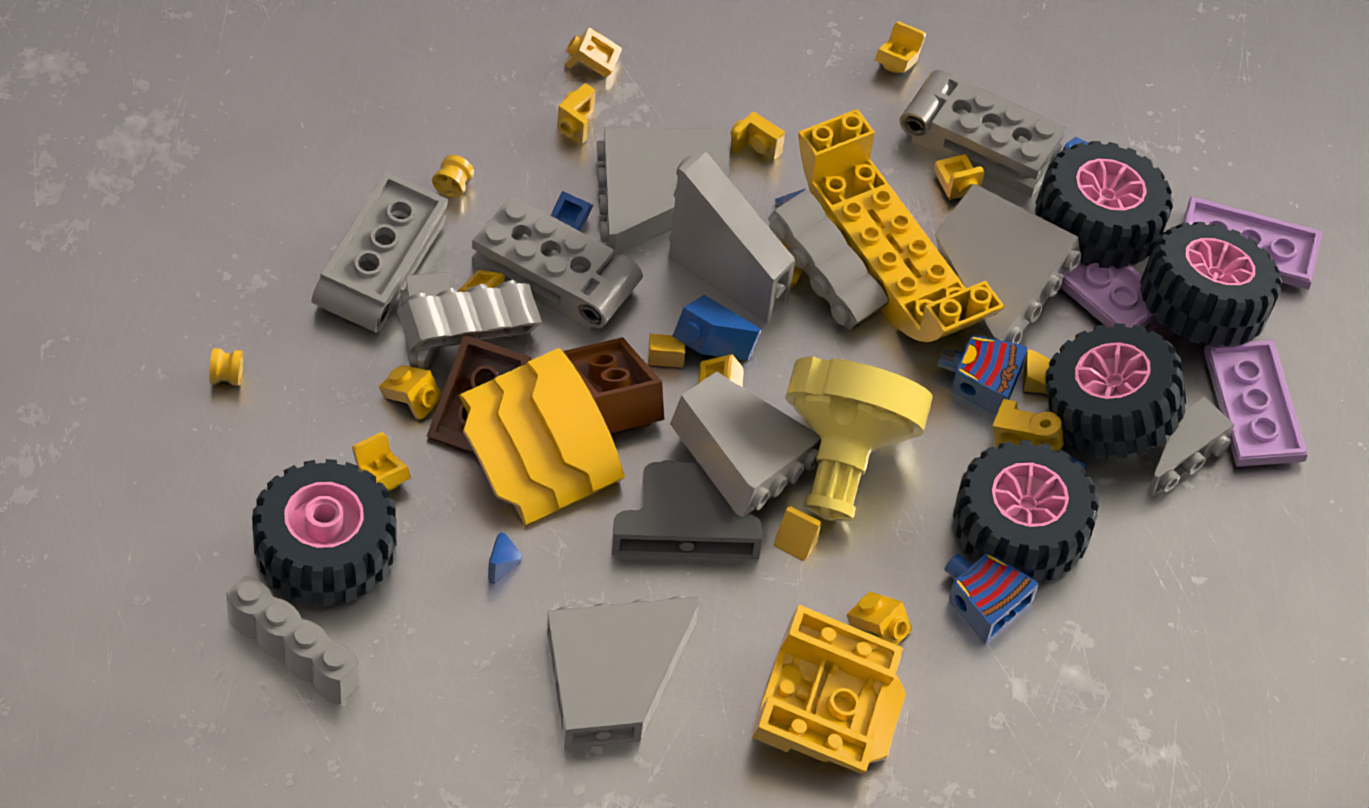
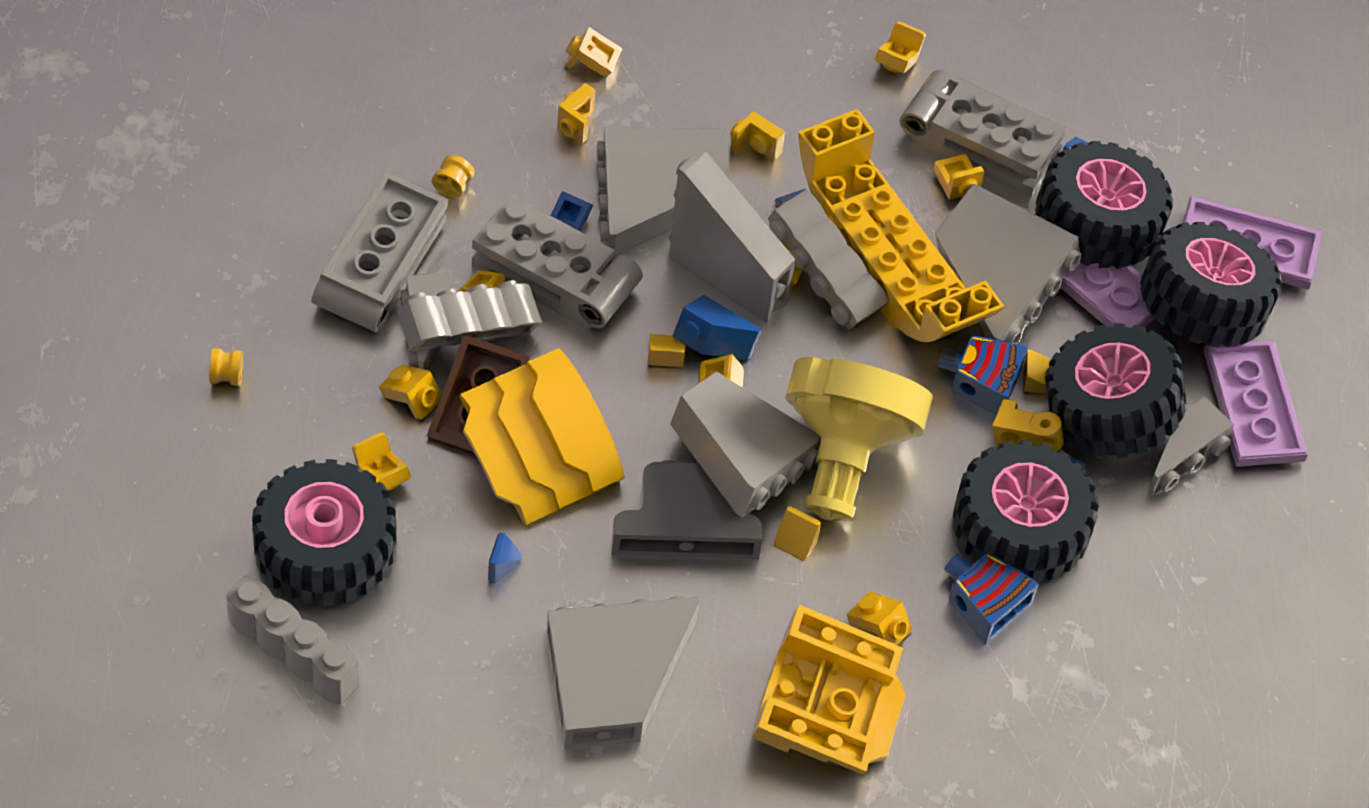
(620, 384): reddish brown slope -> none

